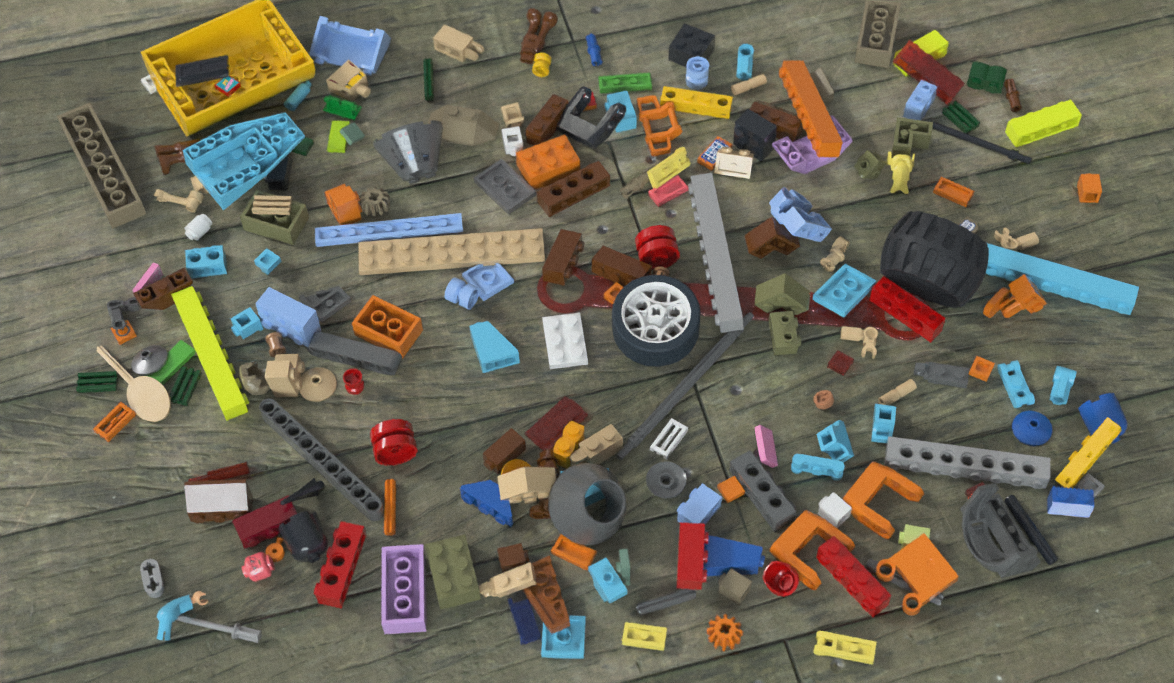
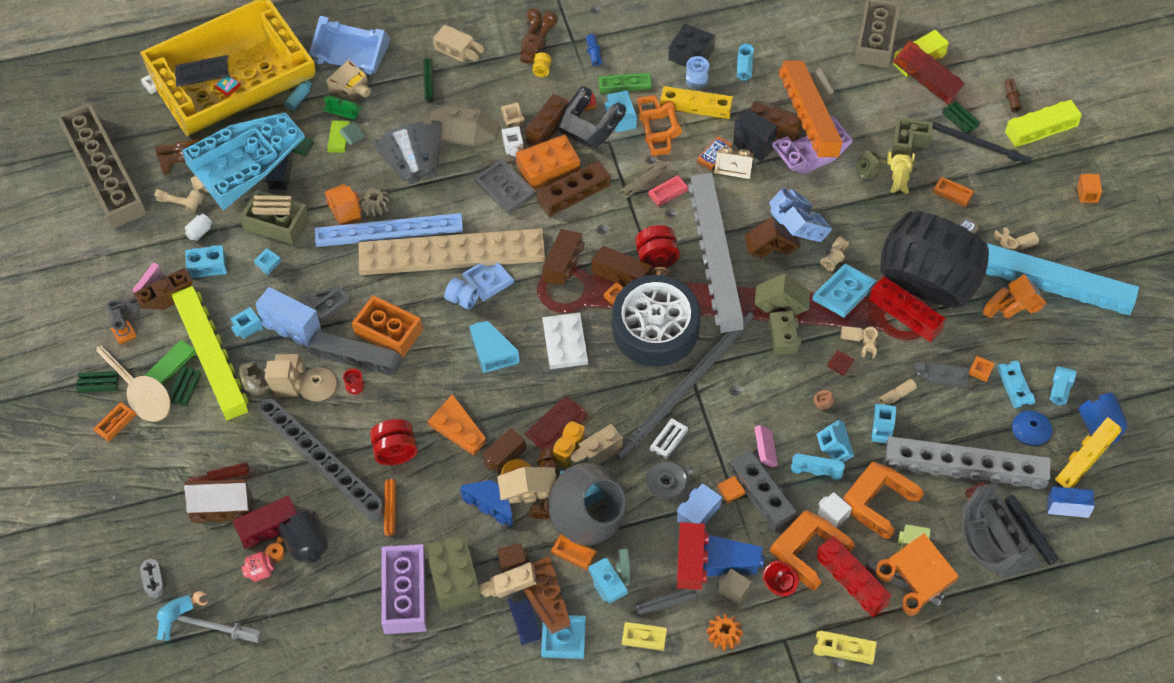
(149, 360): flat silver dish -> none
(275, 343): medium nougat bush -> none
(309, 490): black piece -> none
(335, 594): red brick -> none
(457, 426): none -> orange wing
(668, 168): light yellow plate -> none
(749, 84): tan piece -> none
(920, 101): light blue brick -> none
(986, 77): dark green brick -> none
(1089, 483): light grey tile -> none

